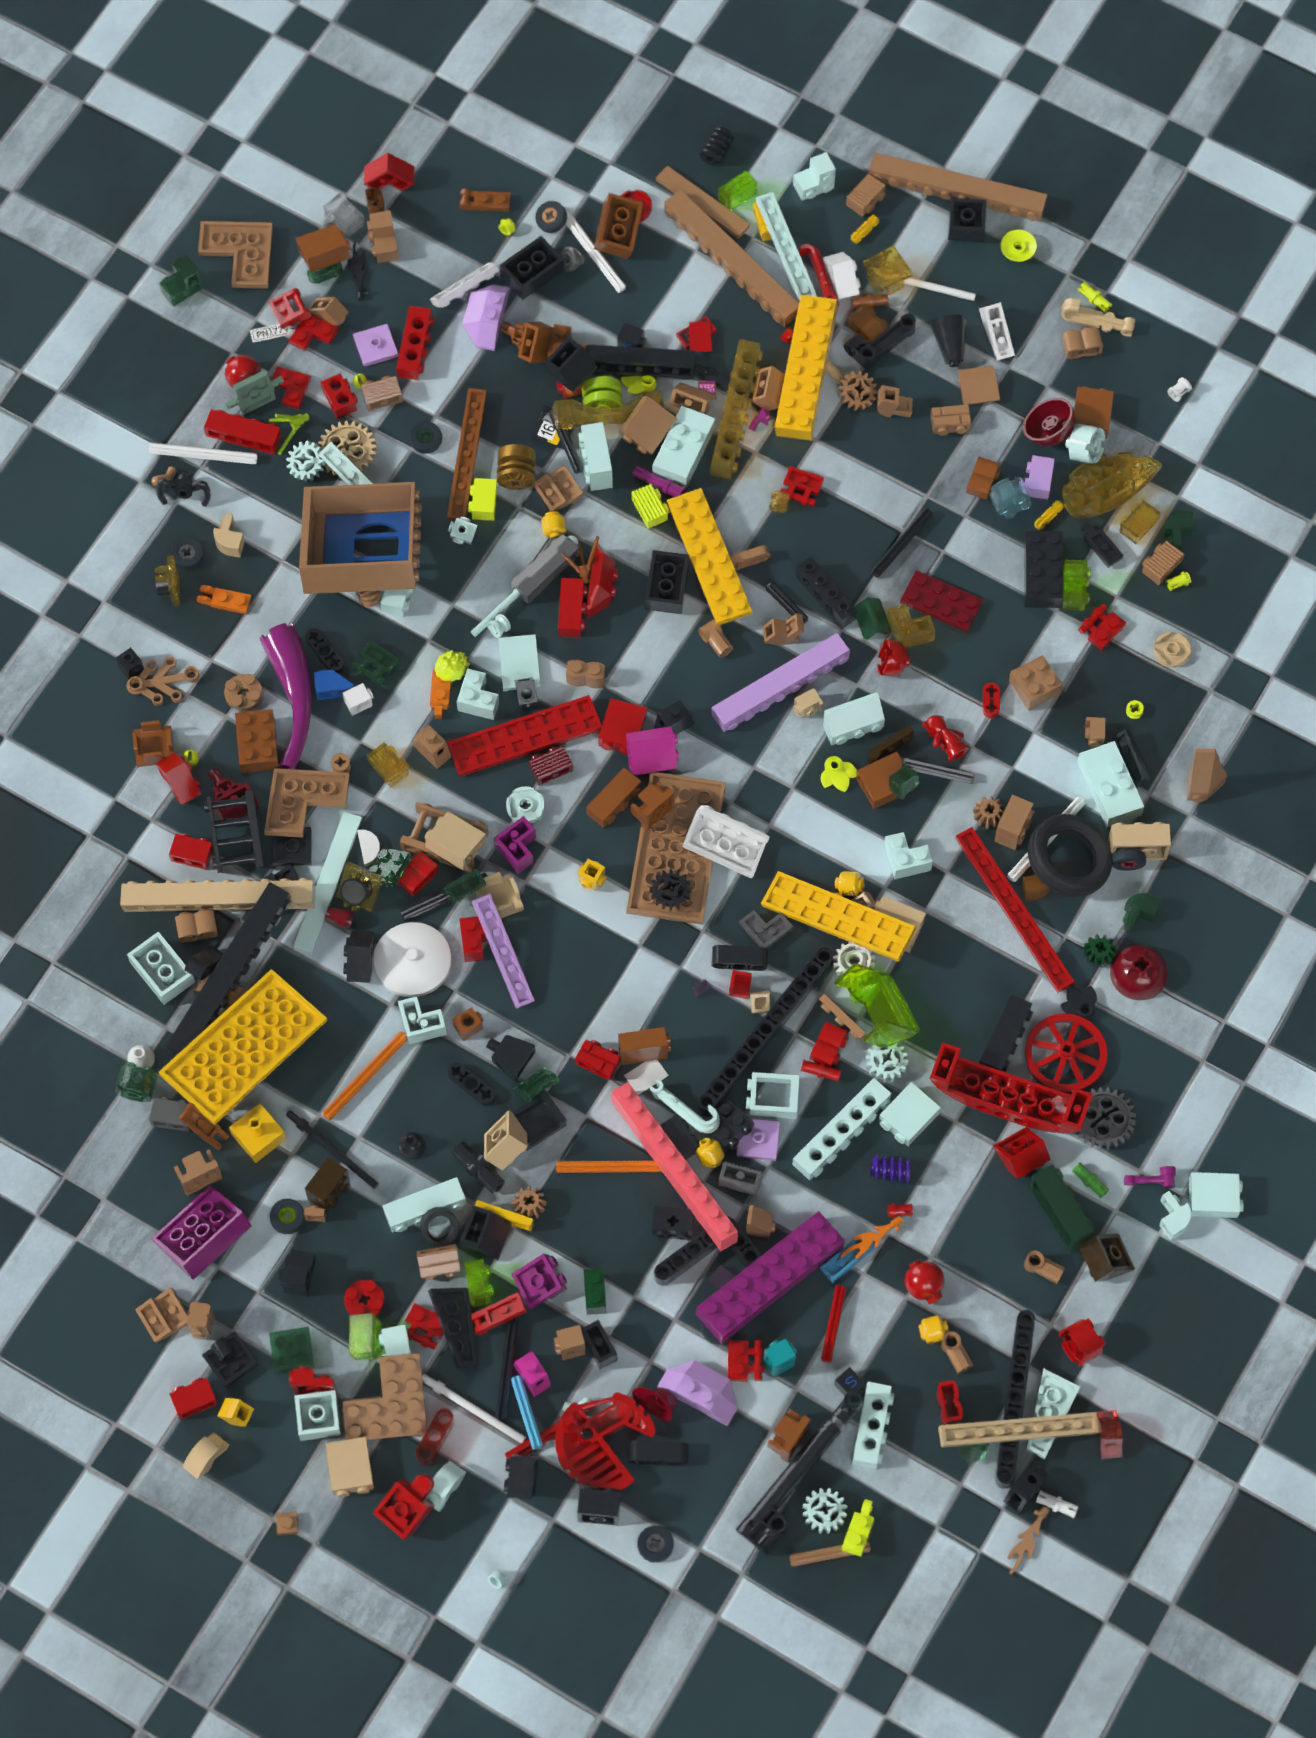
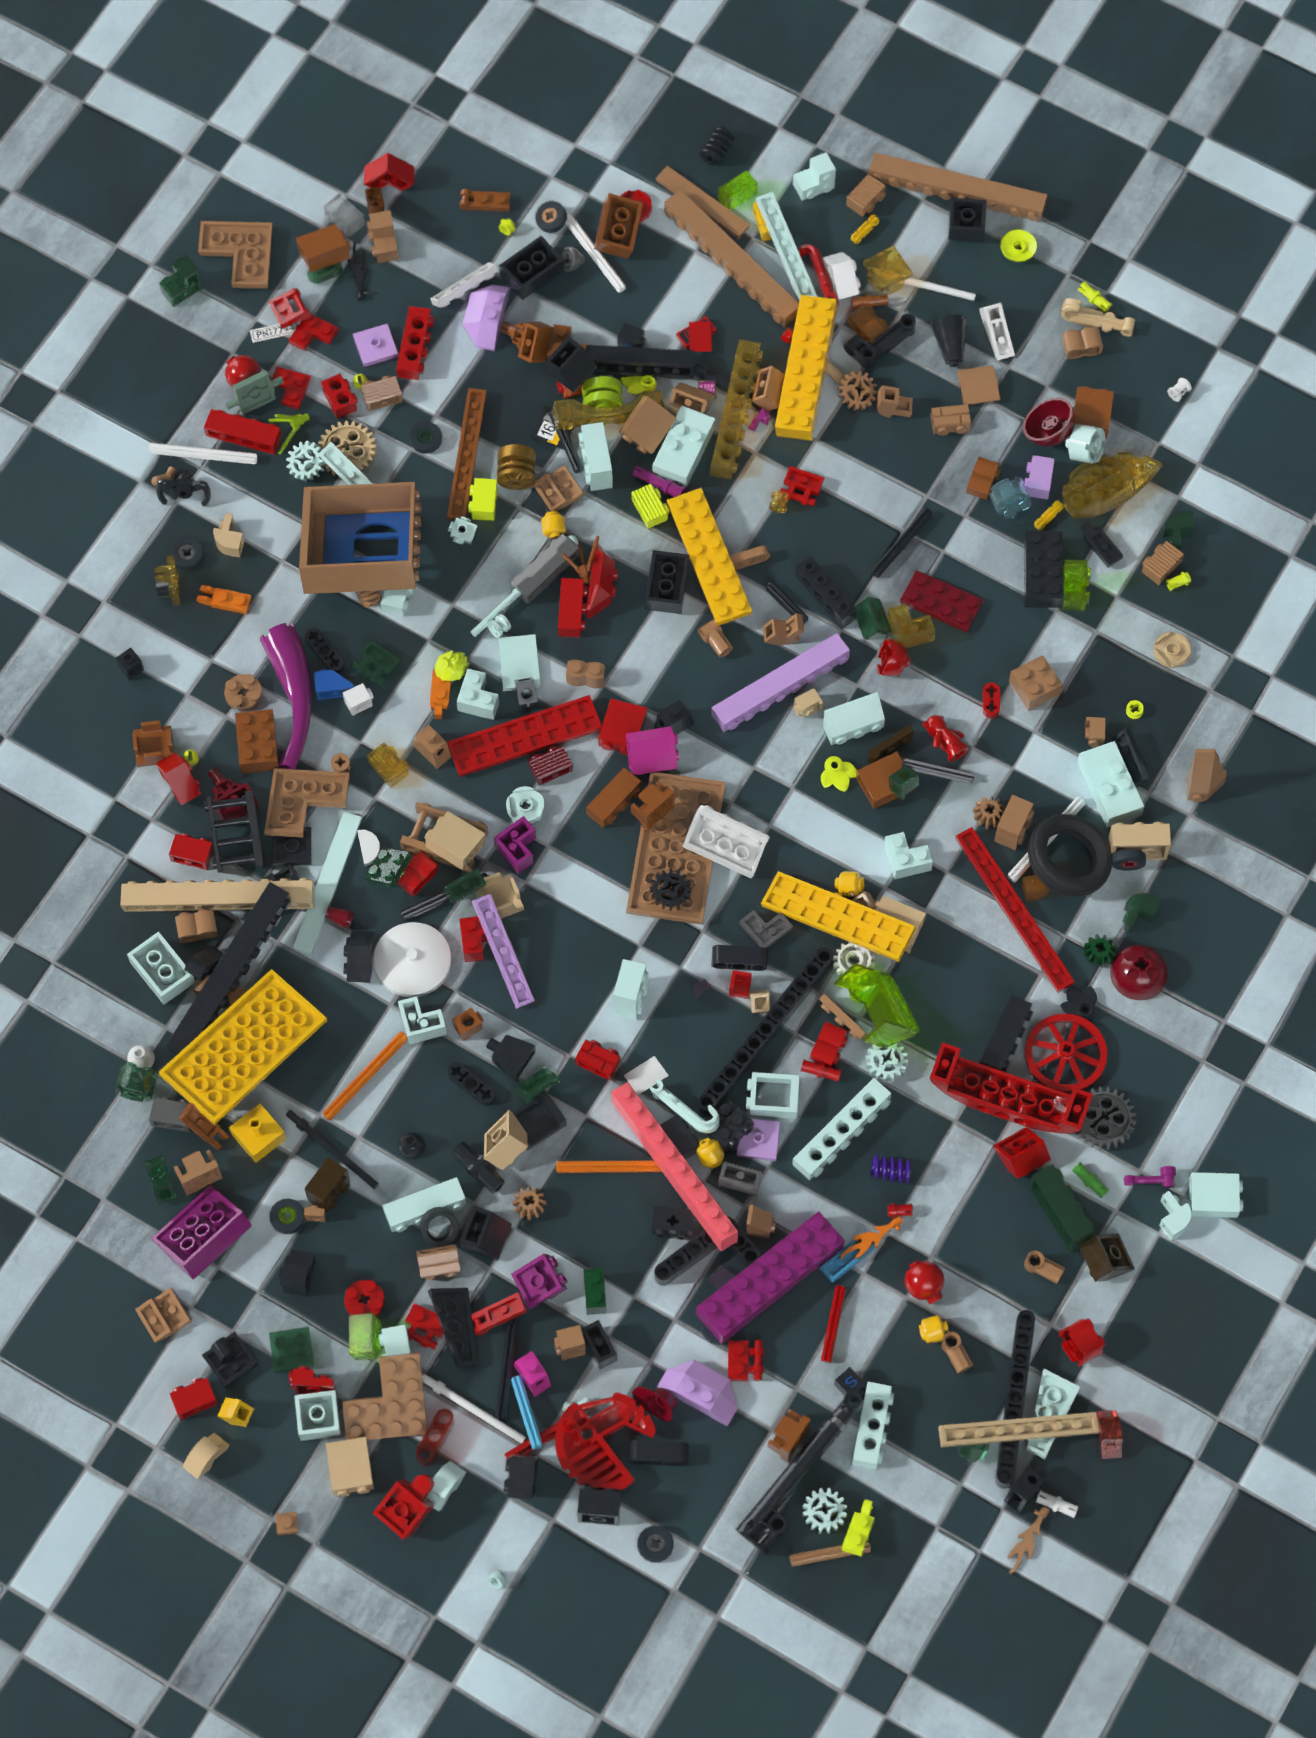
(160, 680): medium nougat plant -> none
(160, 1180): none -> clear green brick
(200, 1320): medium nougat brick -> none
(329, 310): medium nougat slope -> none
(359, 888): piece -> none
(477, 1282): clear neon green brick -> none
(515, 1219): yellow tile -> none
(592, 875): yellow brick -> none
(630, 990): none -> light aqua brick
(644, 1045): dark orange brick -> none
(780, 1357): teal brick -> none
(909, 1114): light aqua brick -> none
(948, 1400): red brick -> none
(1106, 631): red plate -> none
(1139, 522): clear yellow brick -> none

